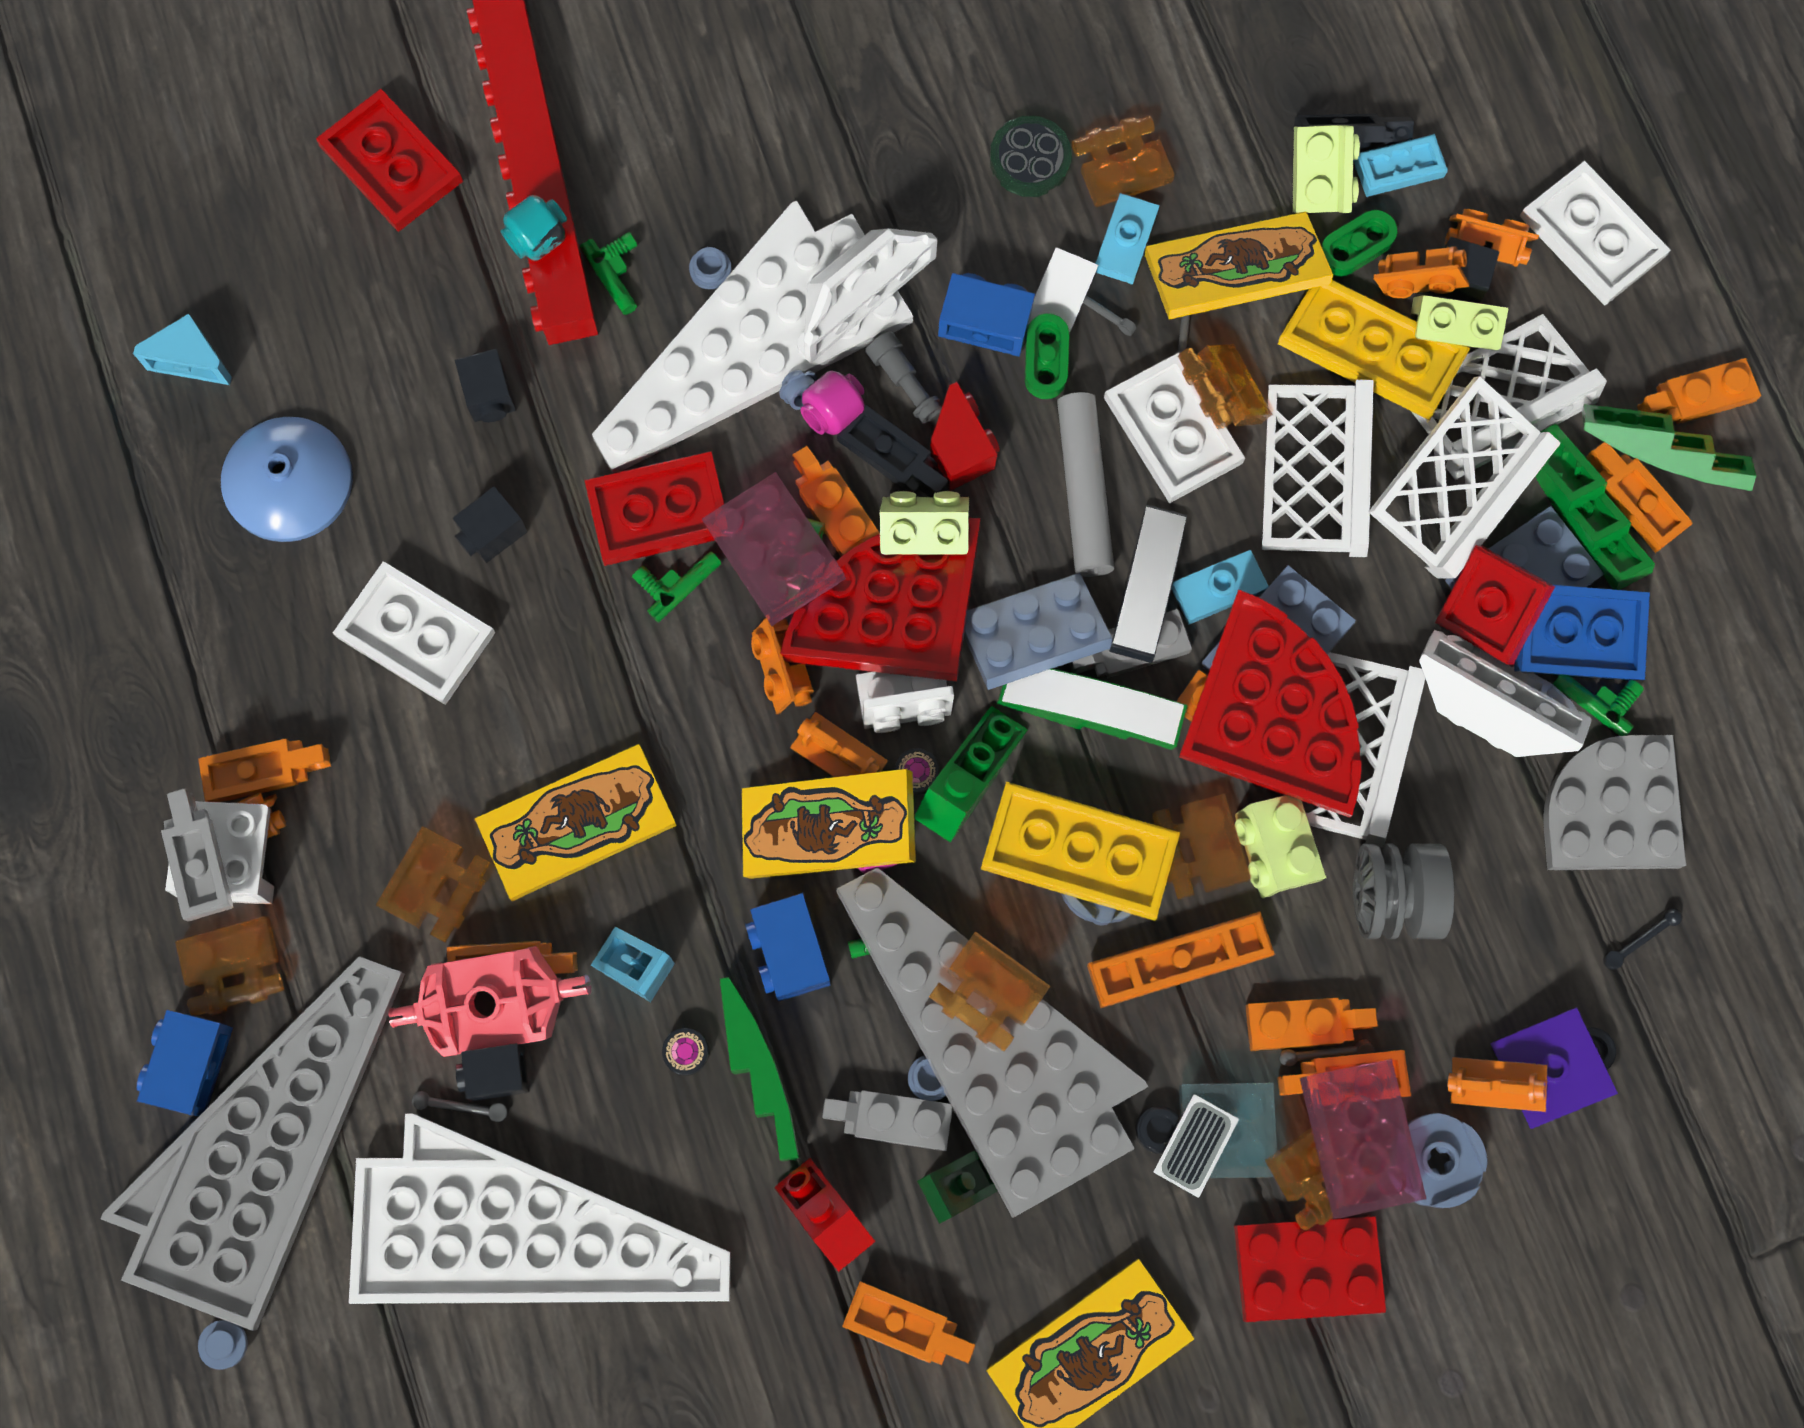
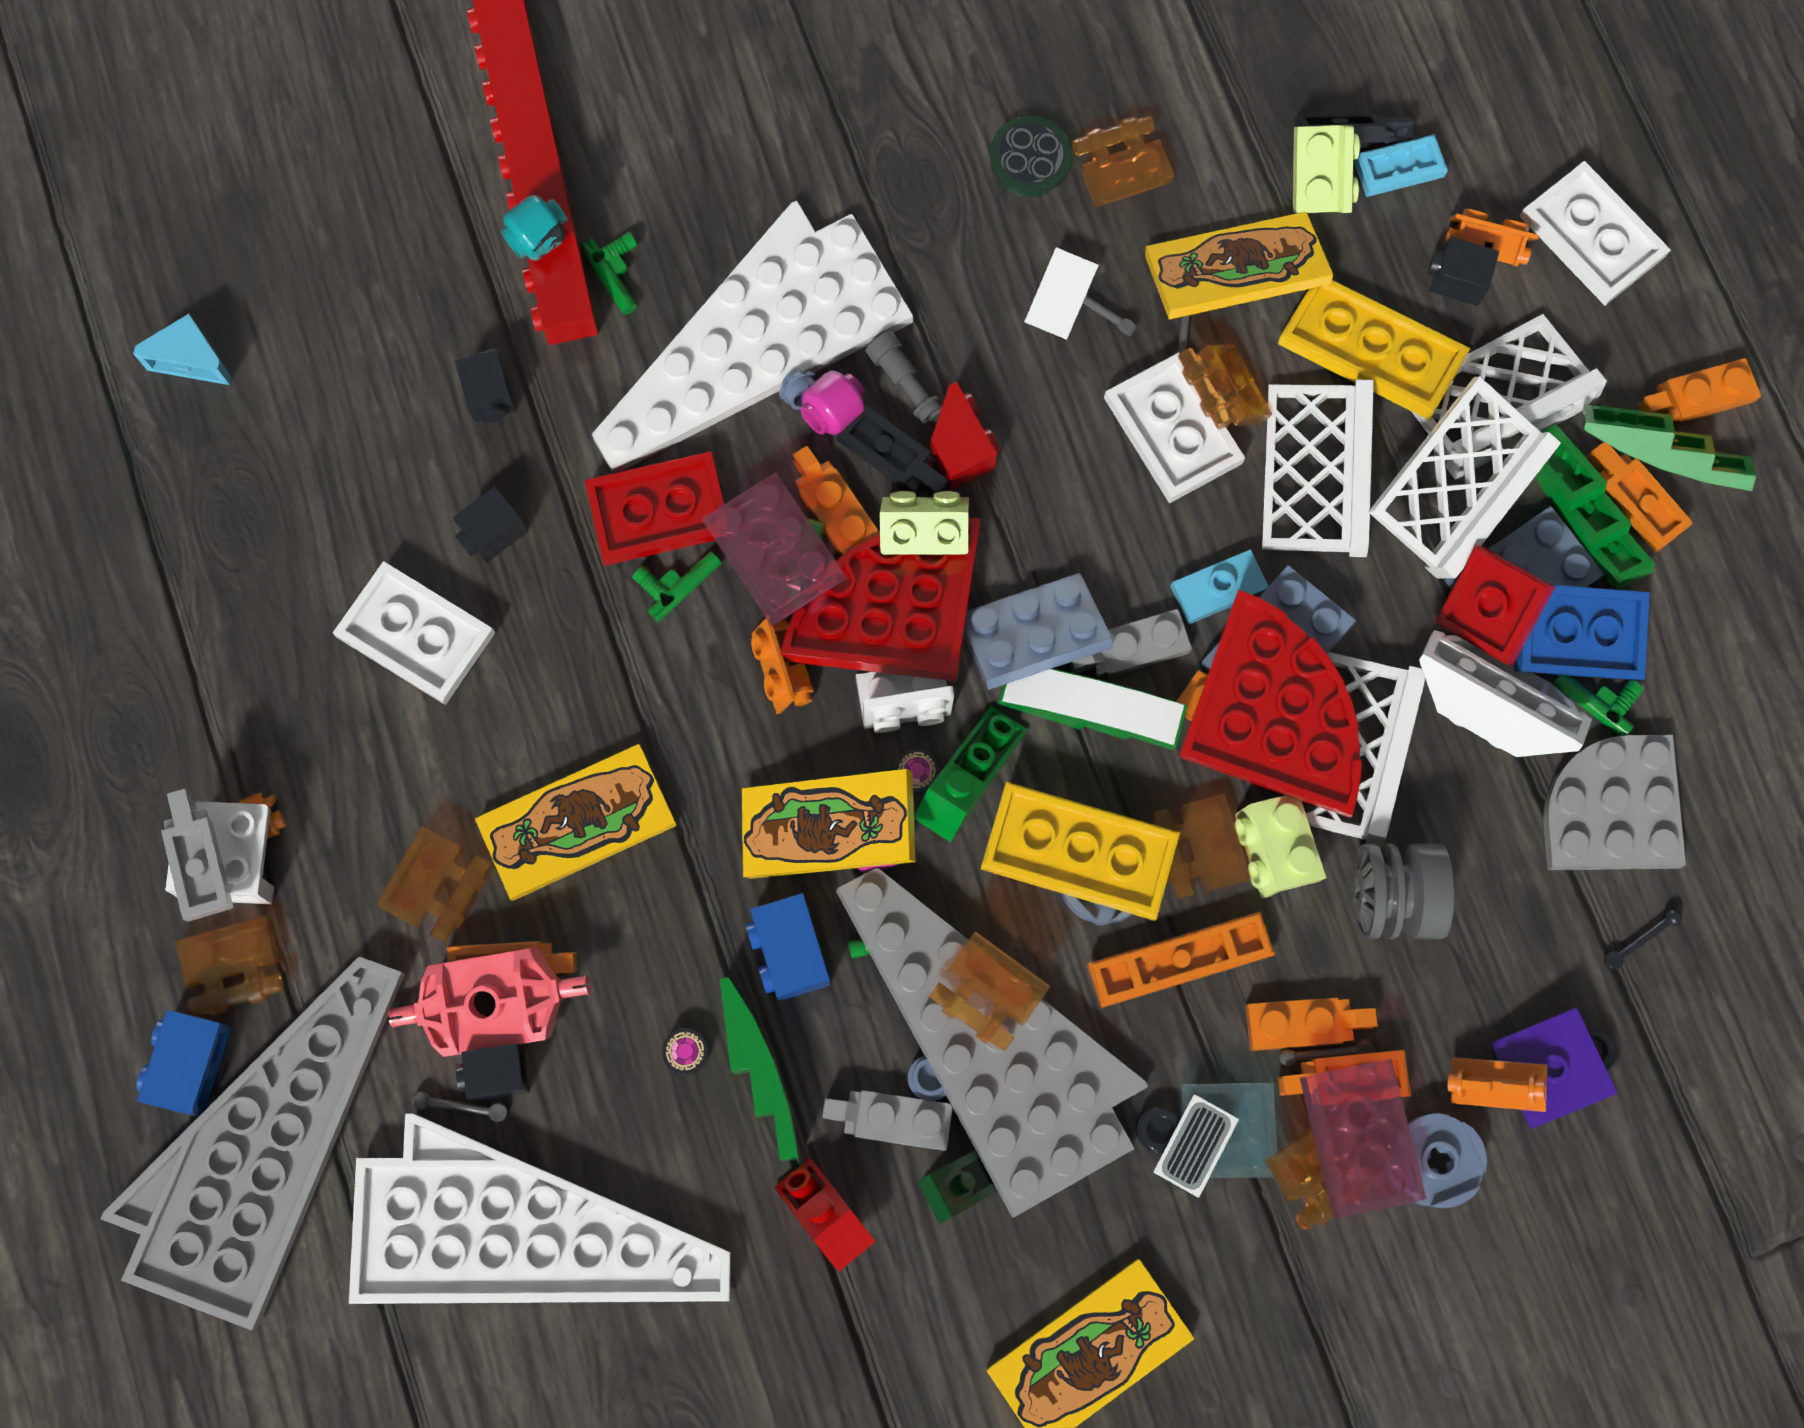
(222, 1344): sand blue plate -> none
(259, 769): orange hinge -> none
(301, 497): medium blue dish -> none
(389, 160): red plate -> none
(633, 963): medium azure slope -> none
(709, 268): sand blue plate -> none
(835, 749): orange hinge -> none
(860, 282): white wedge -> none
(905, 1326): orange hinge -> none
(986, 313): blue brick -> none
(1046, 358): green plate -> none
(1085, 484): light grey piece -> none
(1126, 238): medium azure plate -> none
(1148, 584): white slope -> none
(1309, 1271): red plate -> none
(1354, 243): green plate -> none
(1402, 275): orange hinge -> none
(1459, 322): yellowish green bracket -> none

